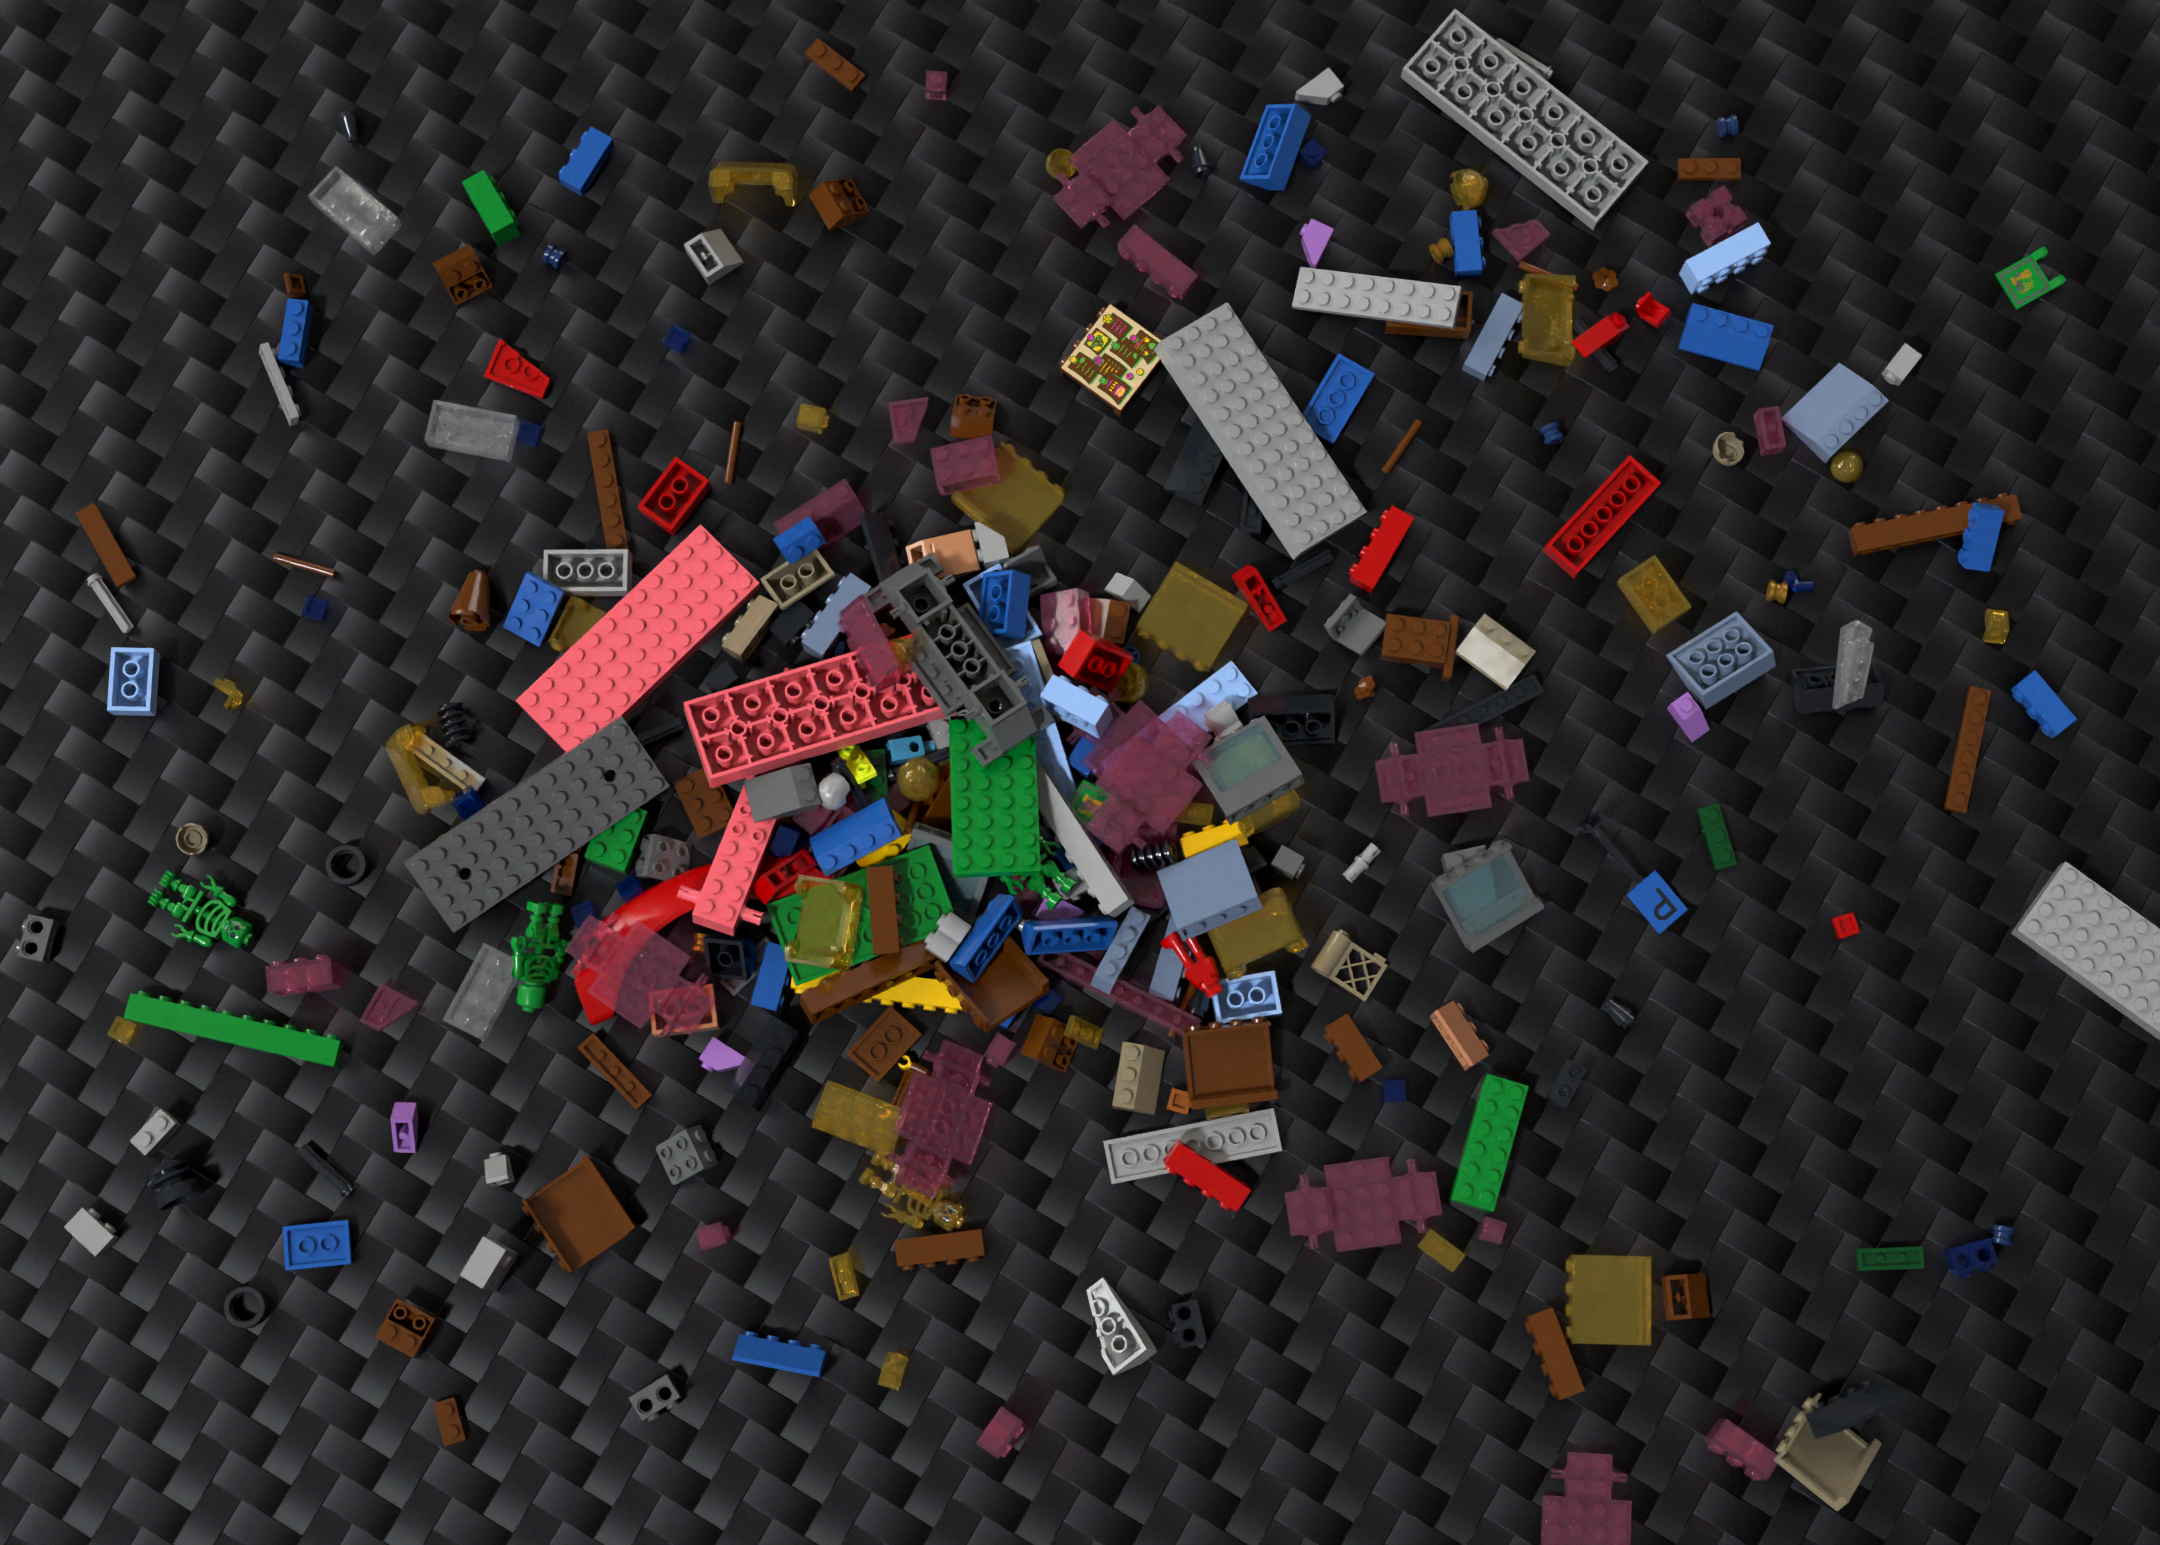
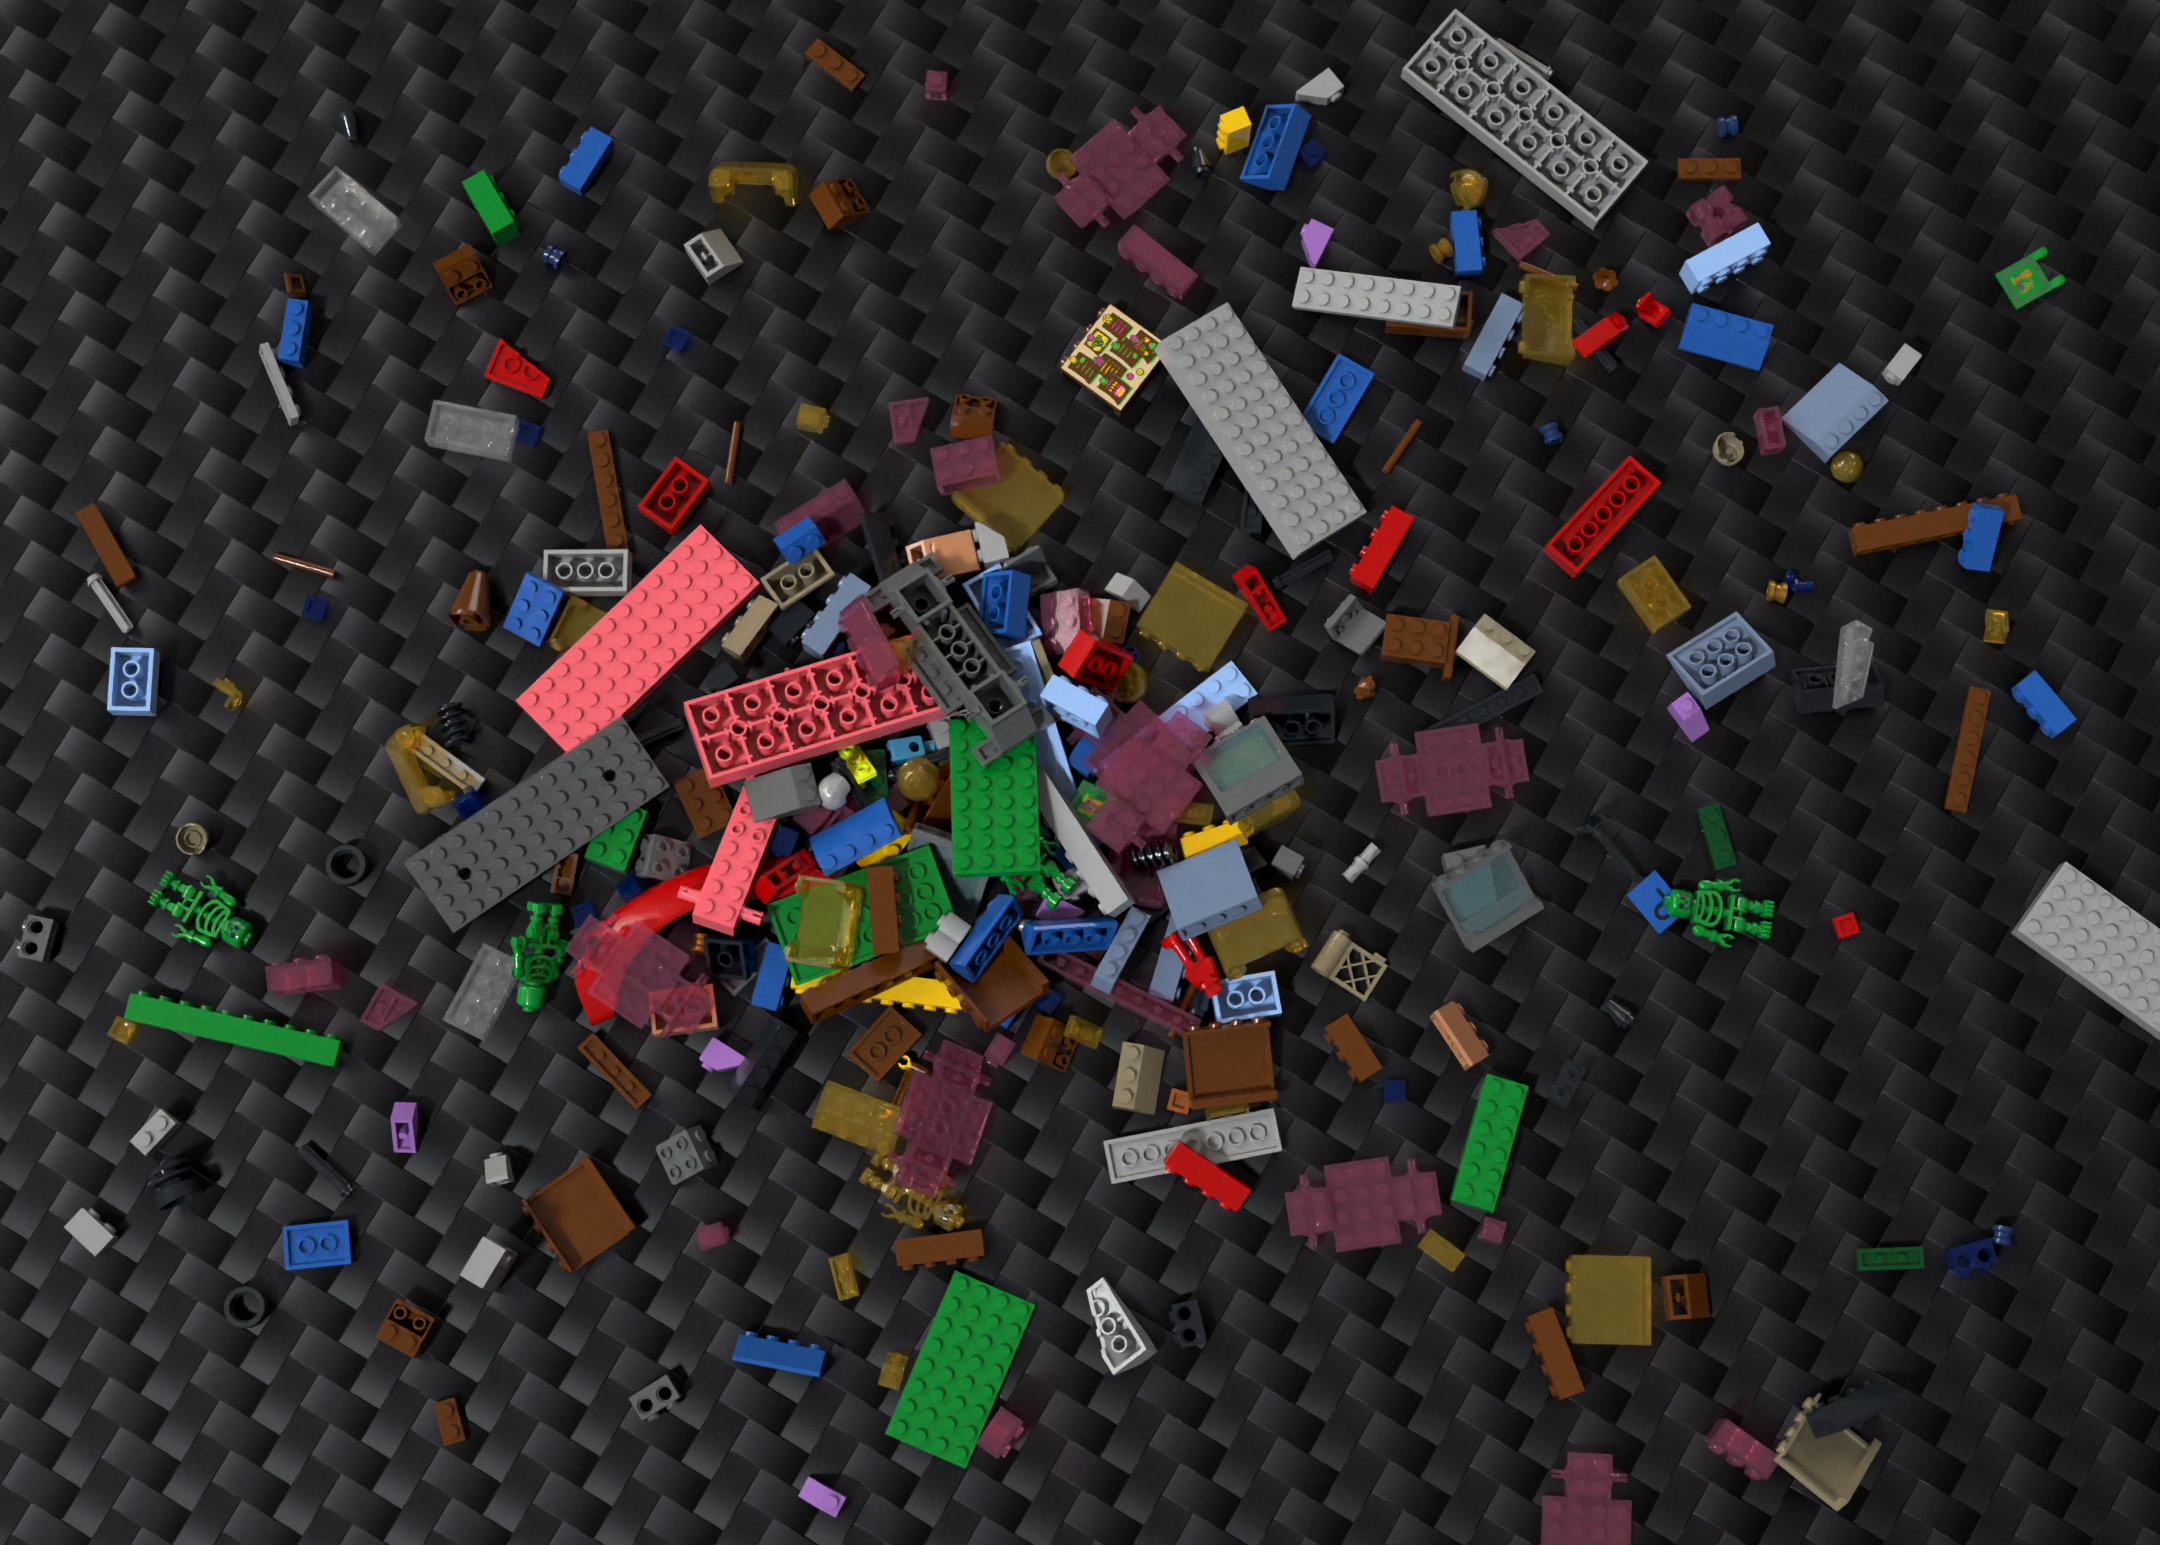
(822, 1497): none -> medium lavender slope
(960, 1369): none -> green plate
(1233, 130): none -> yellow brick
(1683, 903): none -> green piece

